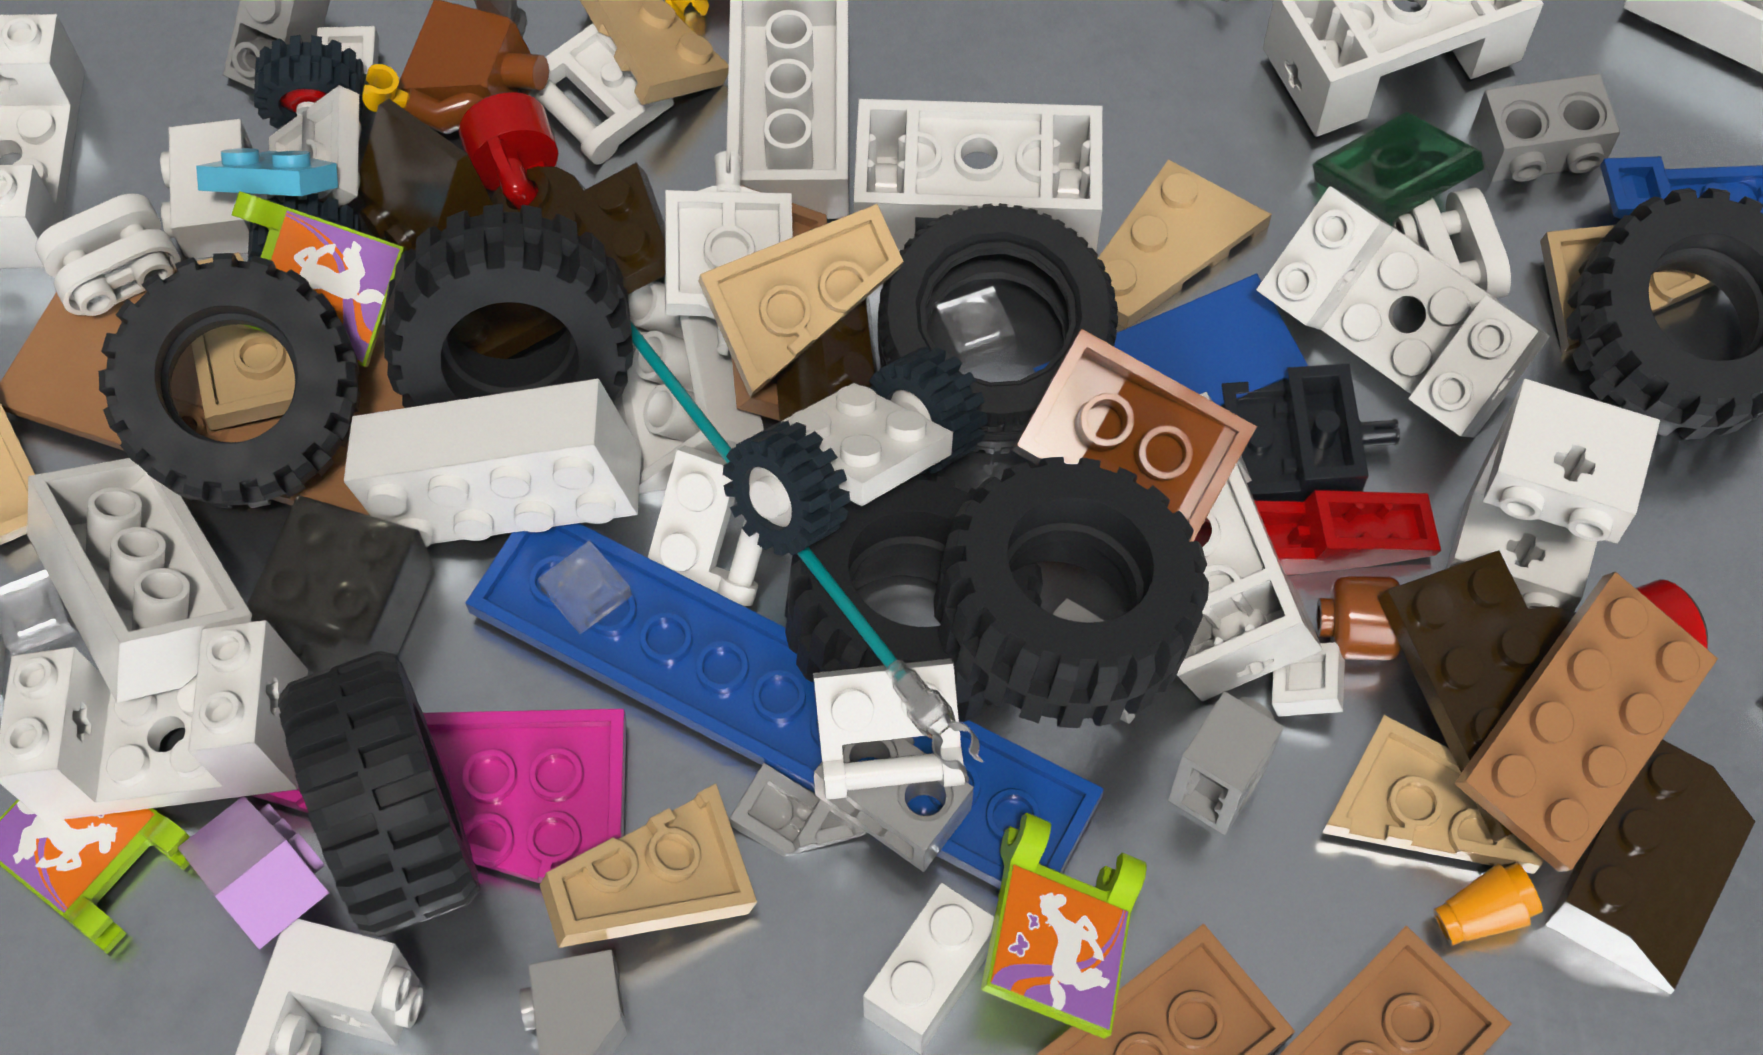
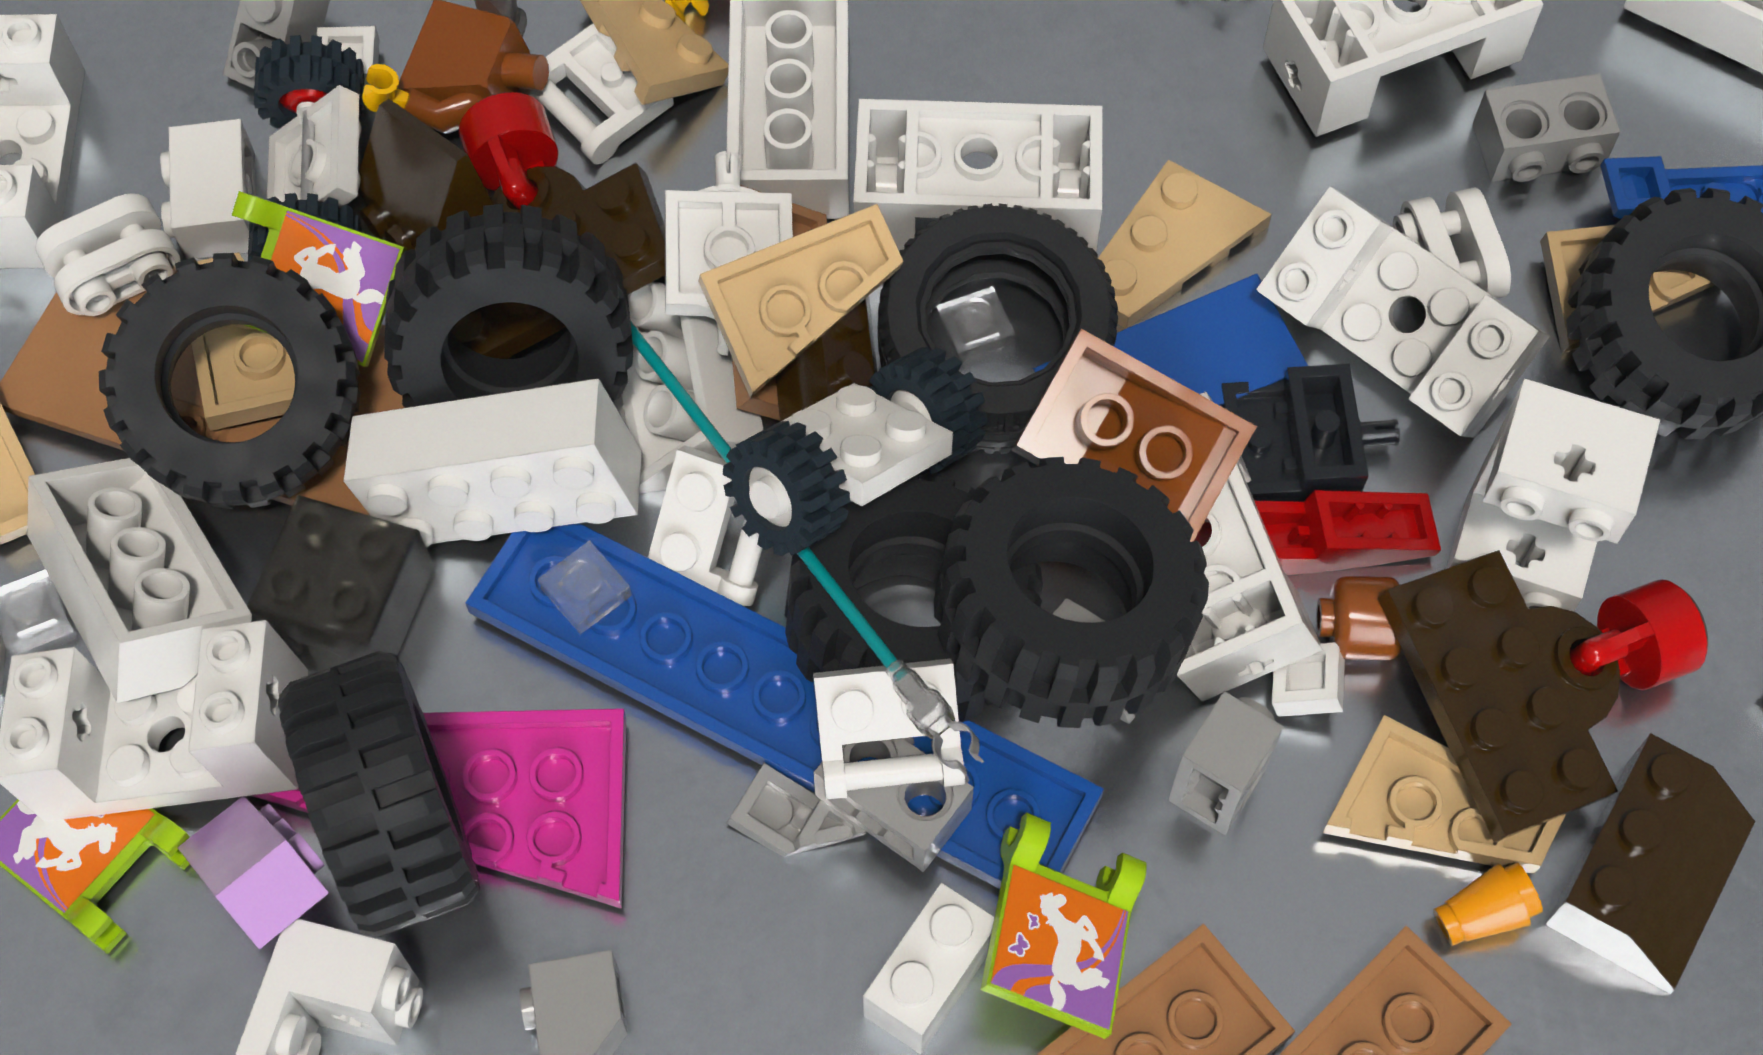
(267, 173): medium azure wing -> none
(656, 878): tan wing -> none
(1398, 166): clear green tile -> none
(1586, 722): medium nougat plate -> none

